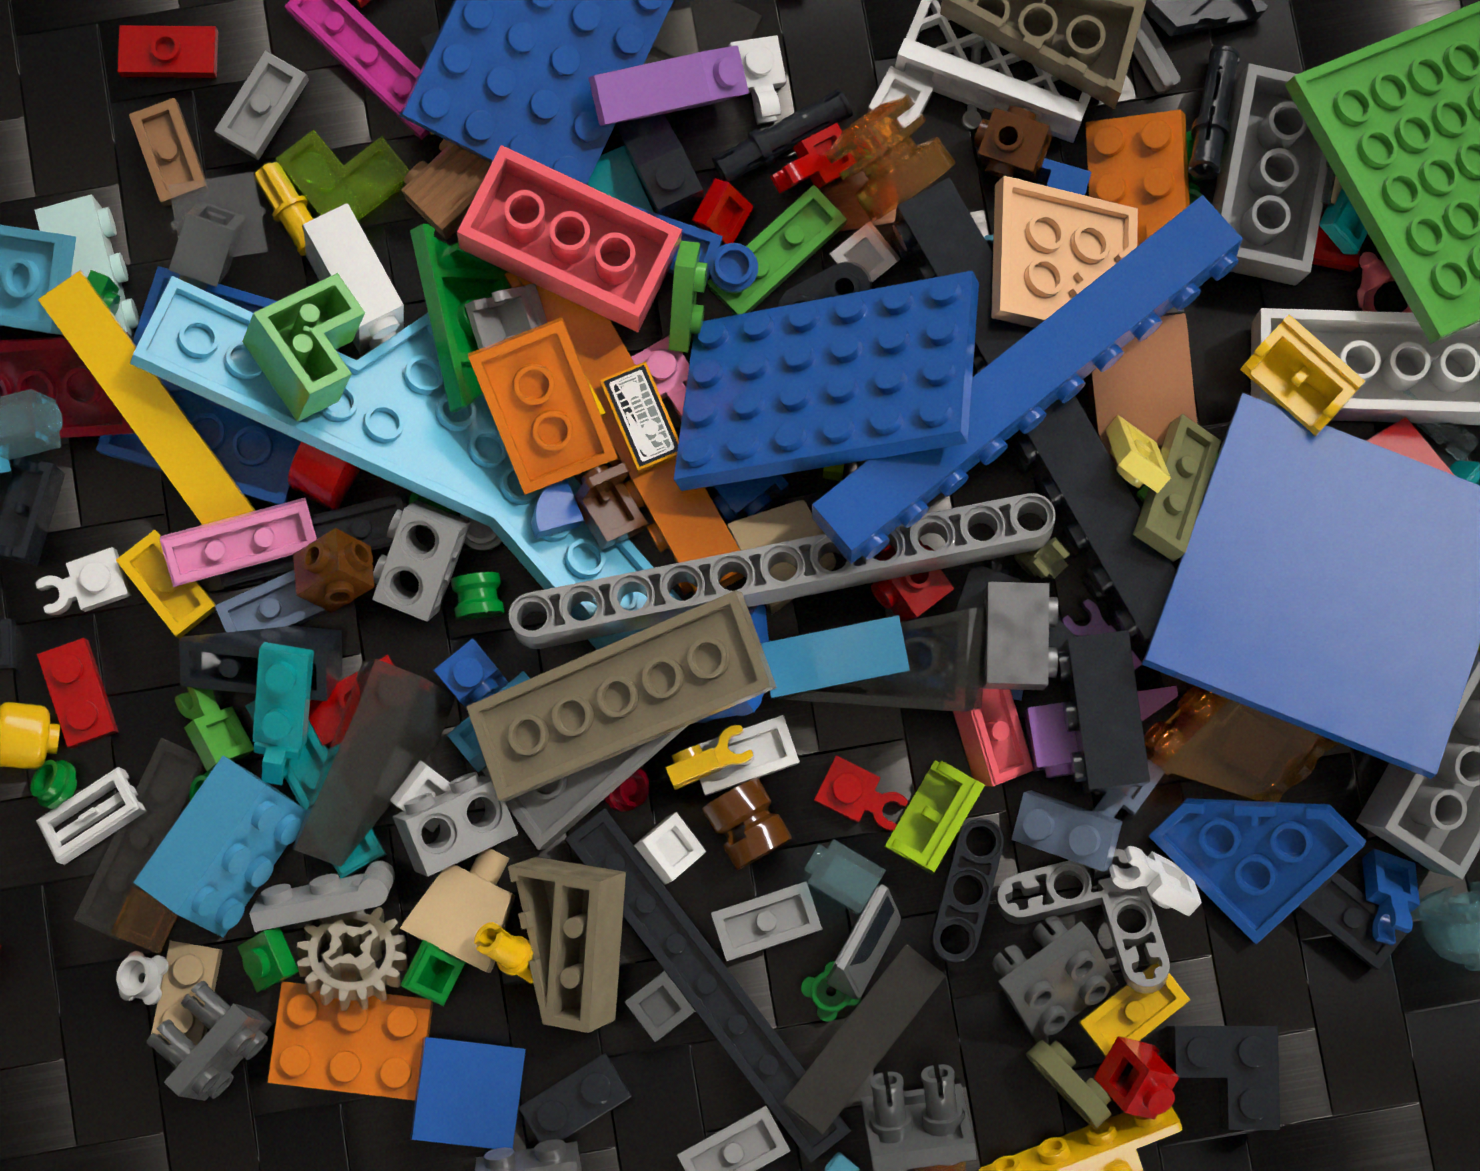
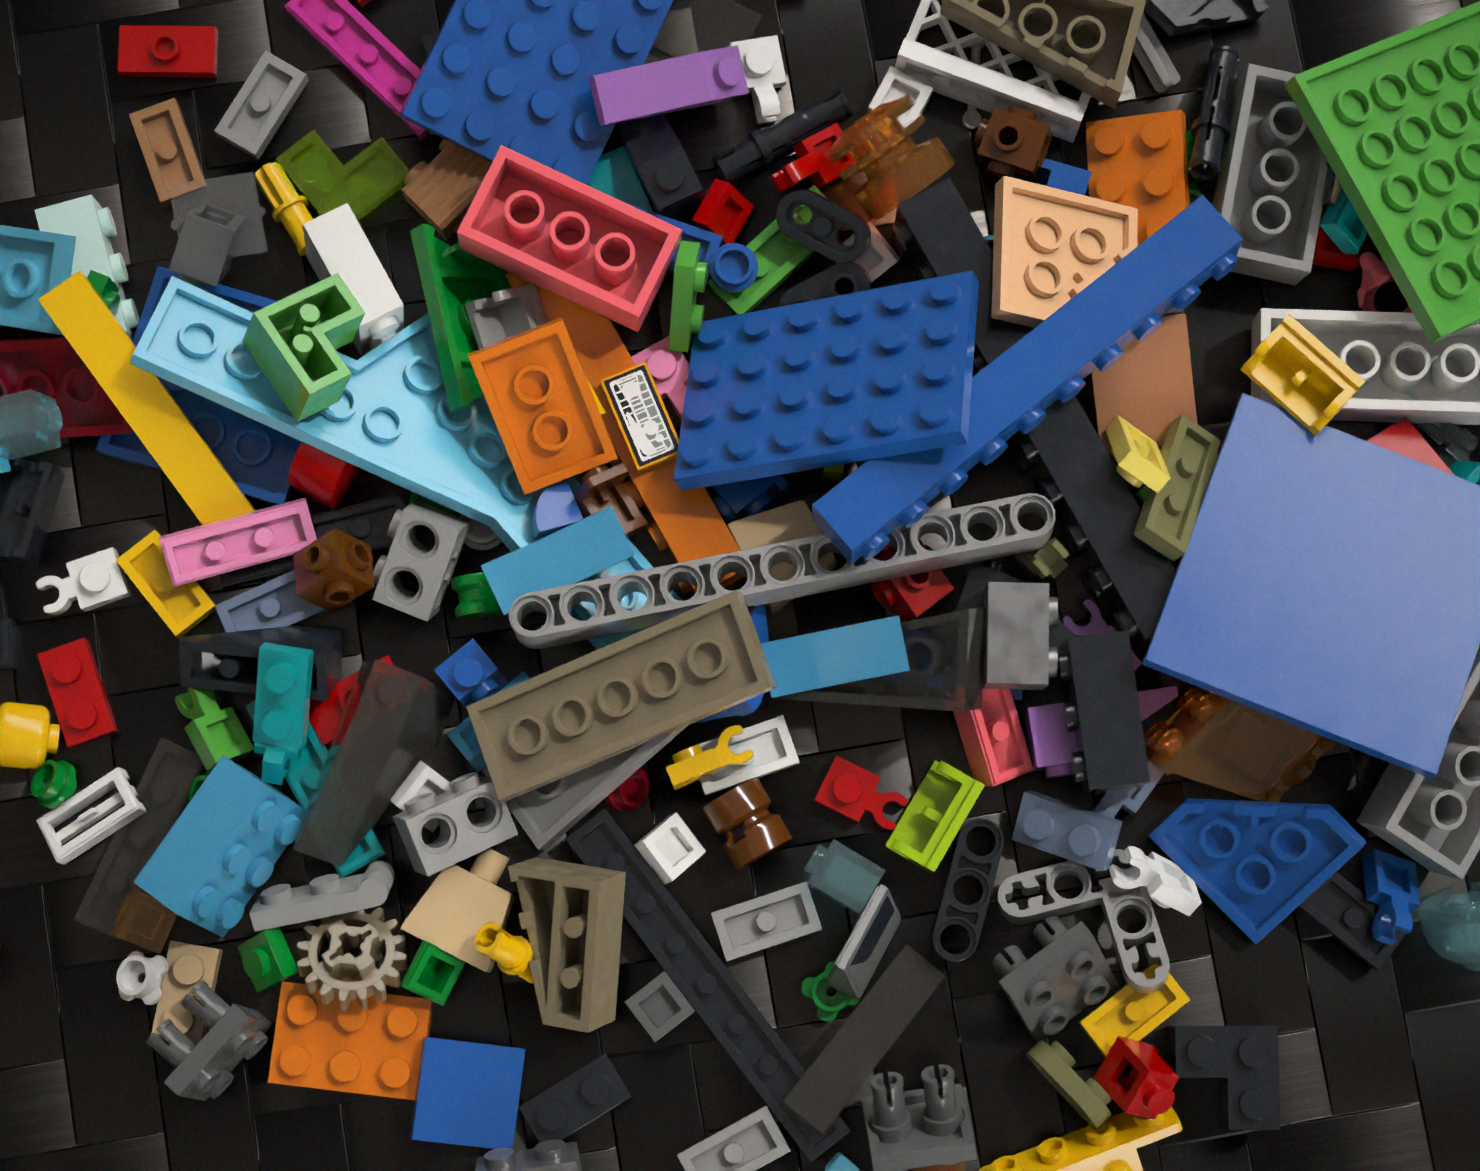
(559, 558): none -> dark azure sticker
(824, 228): none -> black plate

